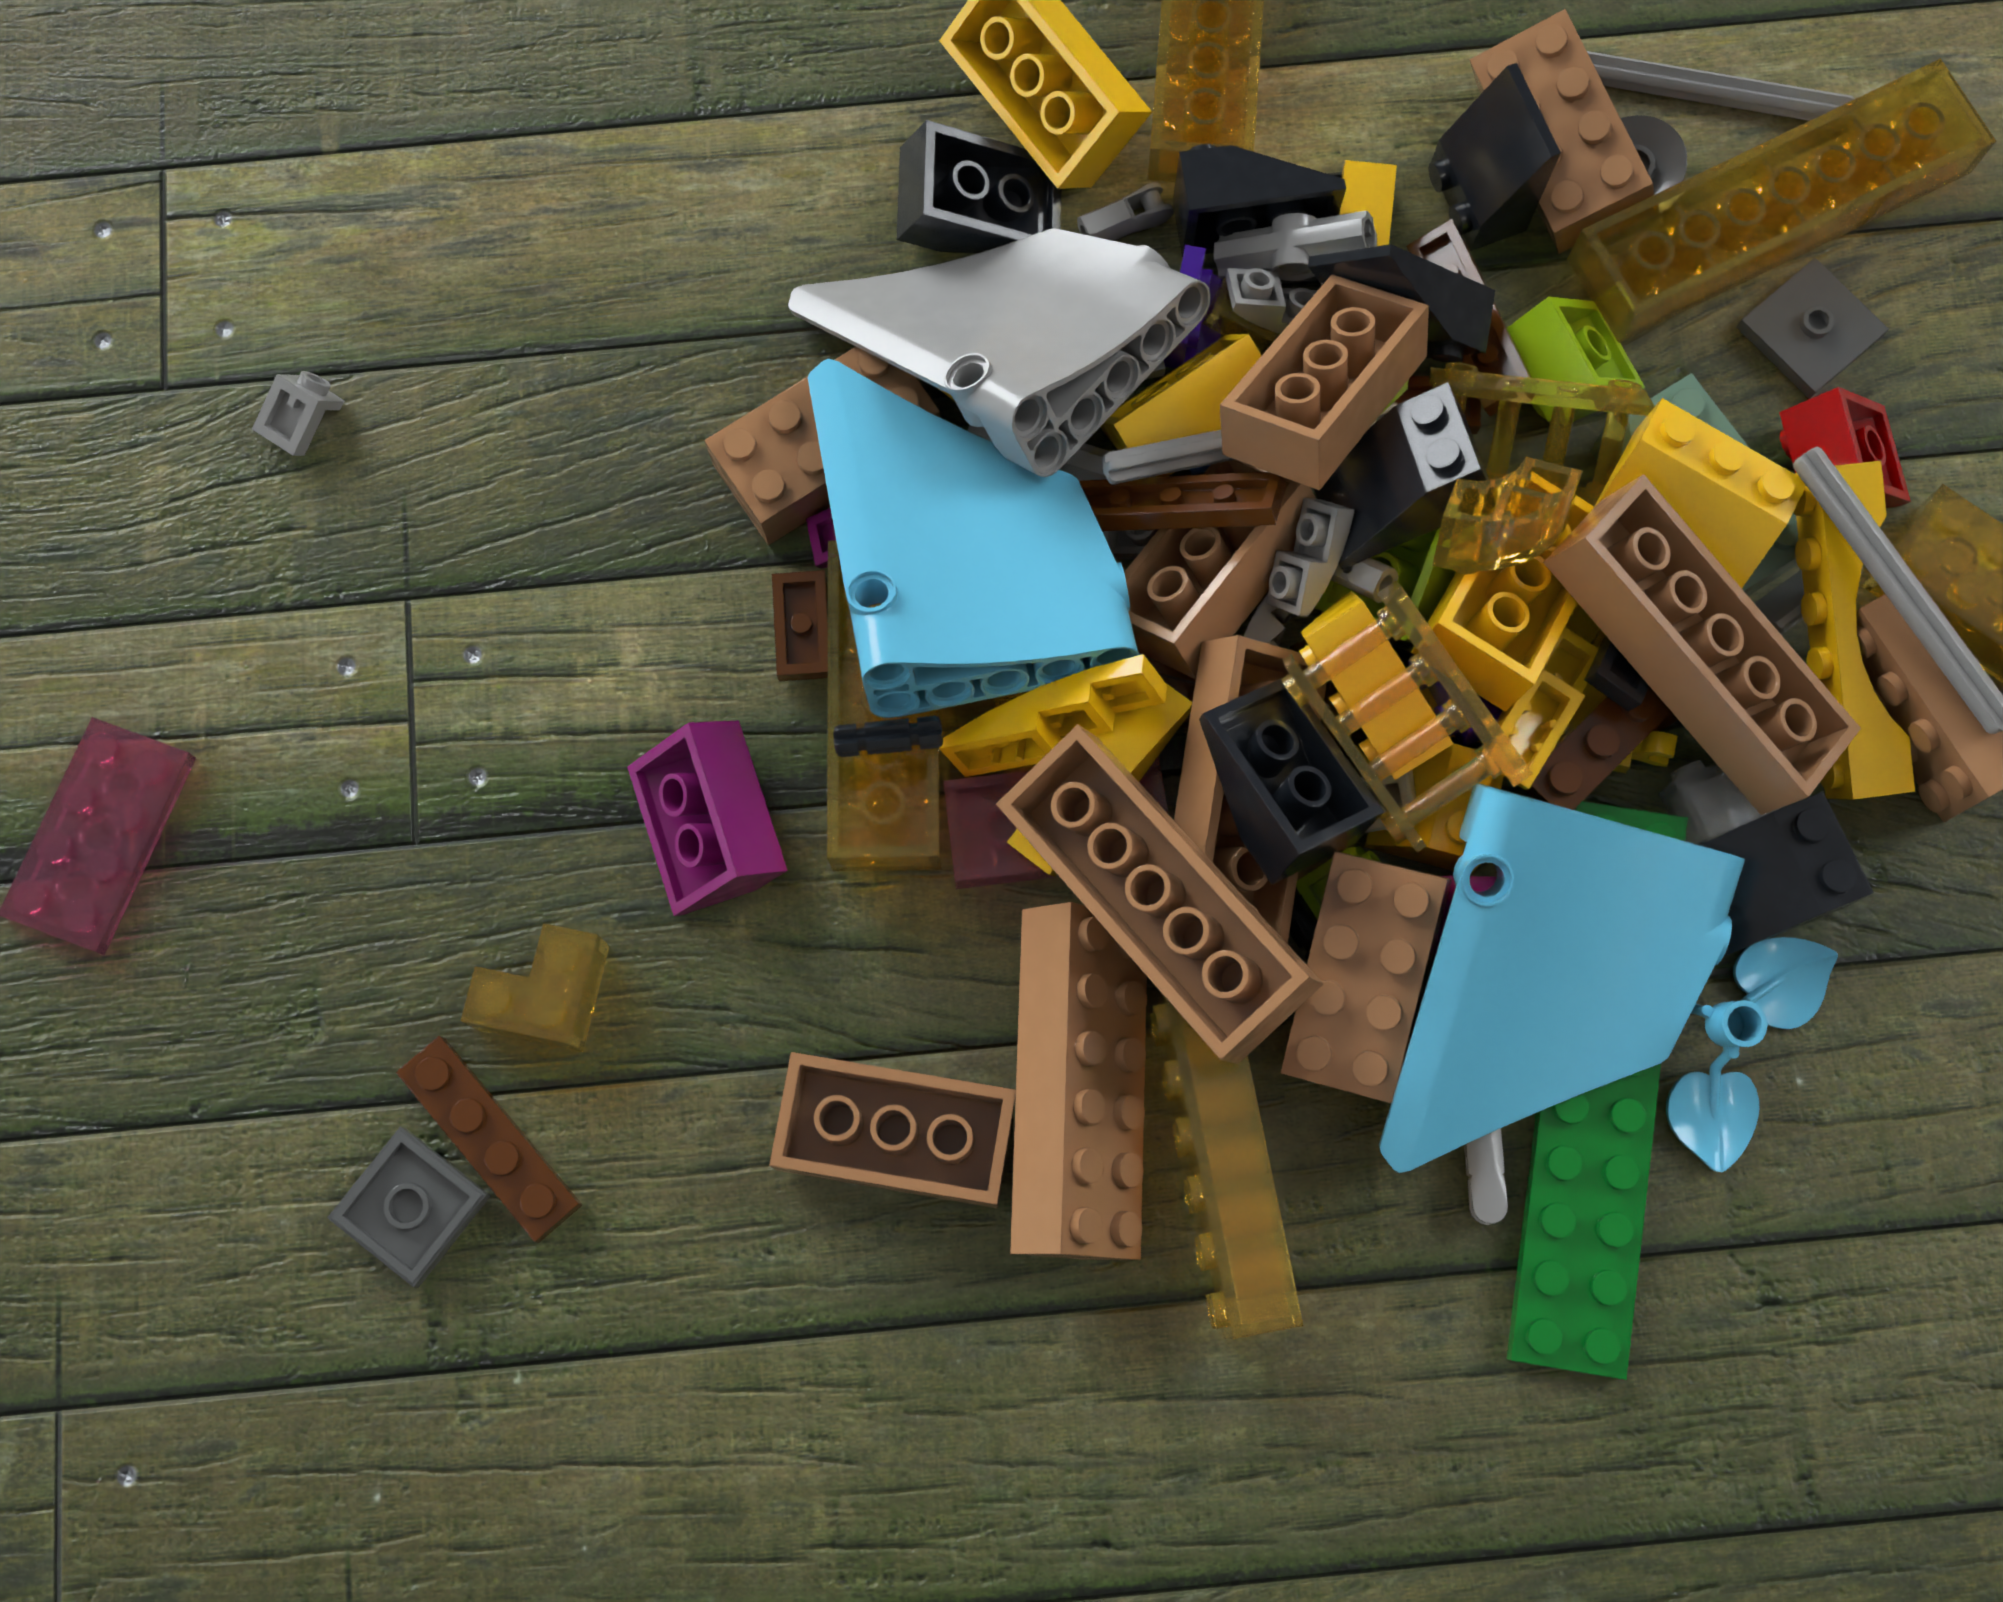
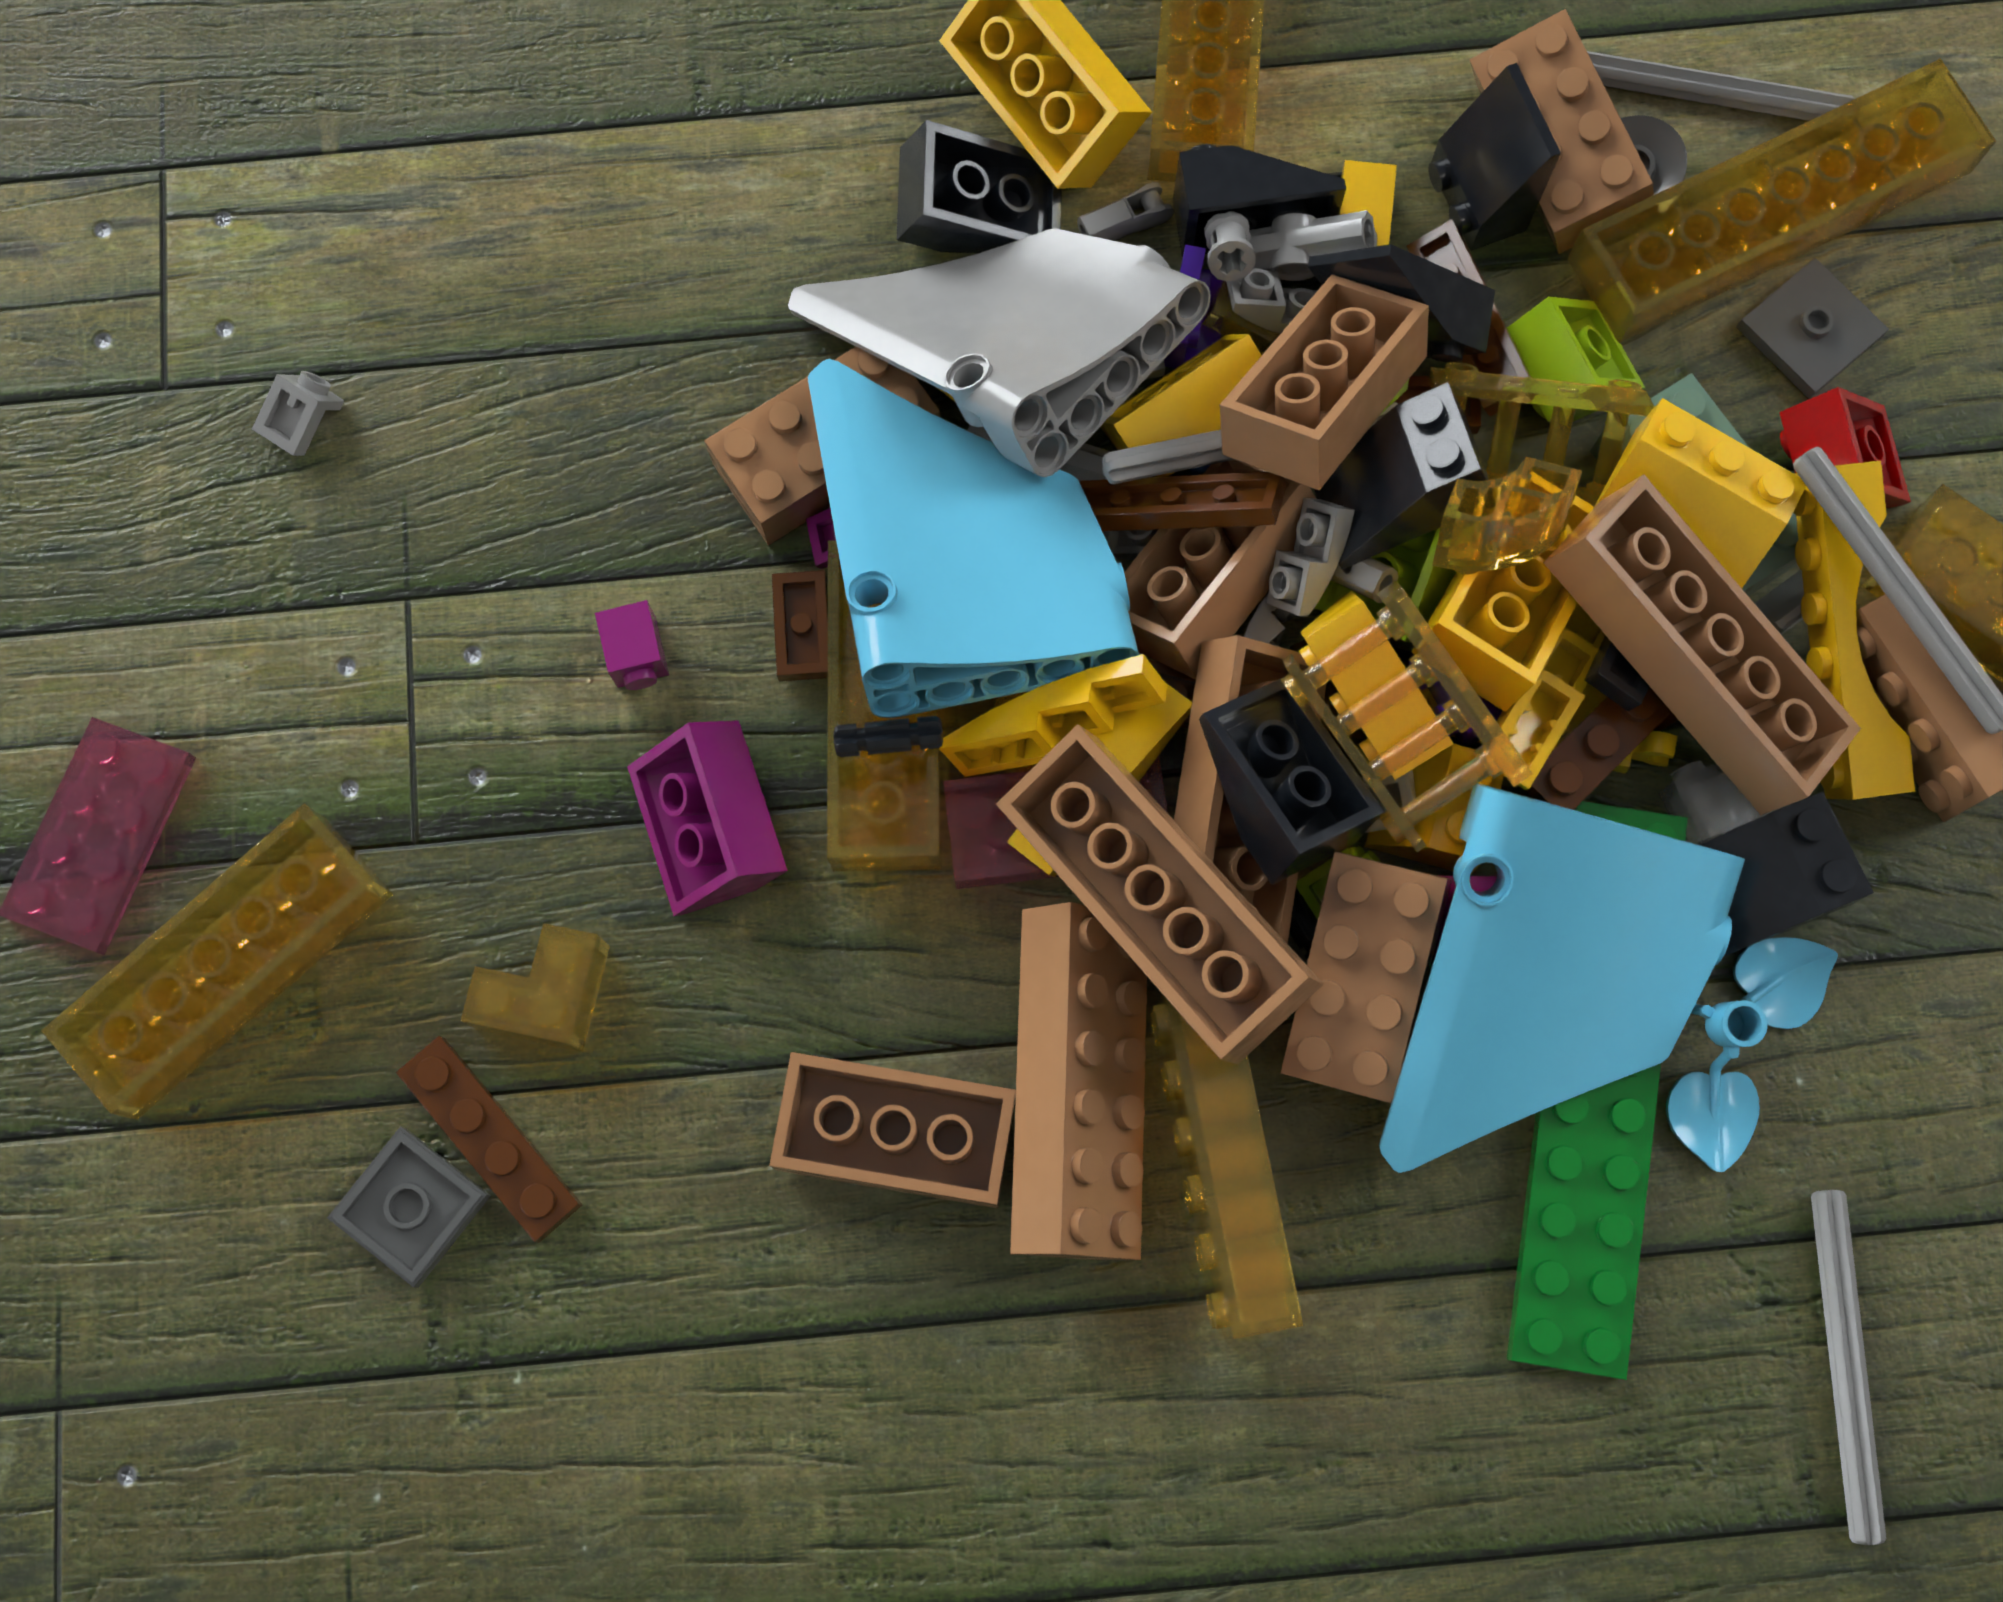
(216, 964): none -> clear yellow brick
(632, 645): none -> magenta brick
(1230, 252): none -> light grey bush
(1486, 1180): light grey bar -> none
(1848, 1368): none -> light grey axle

